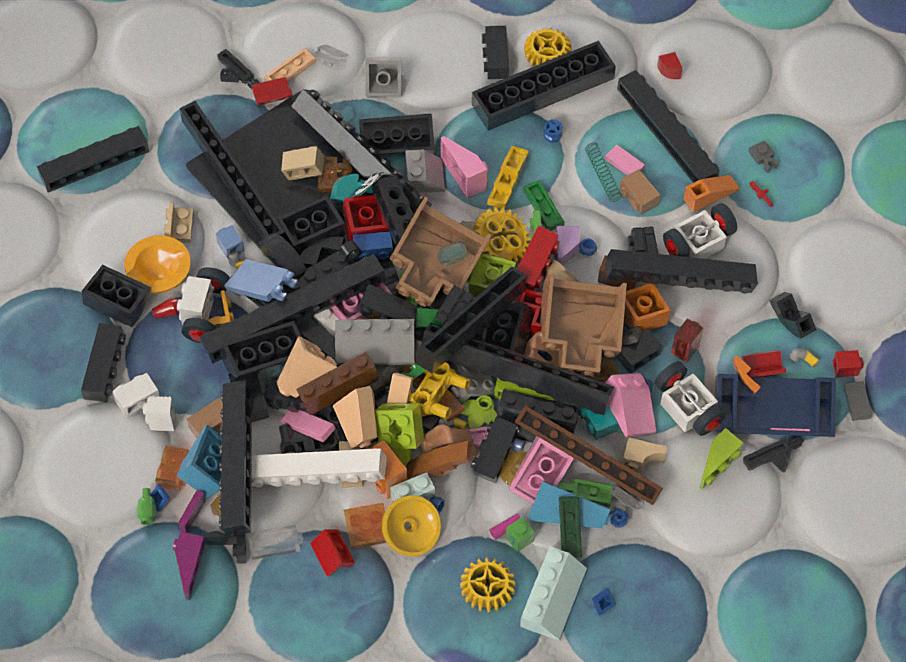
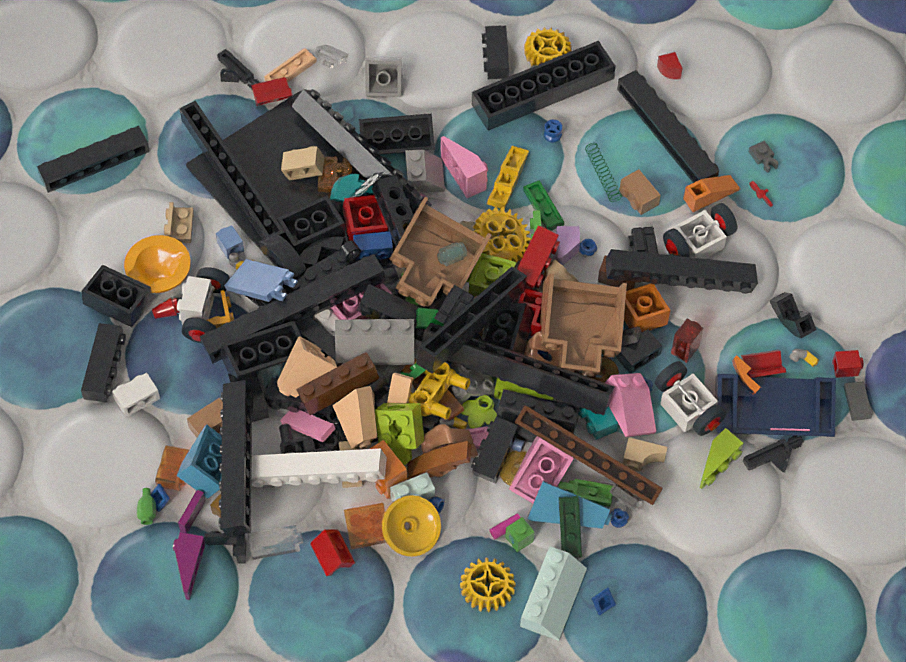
(159, 413): white brick -> none
(623, 160): bright pink tile -> none

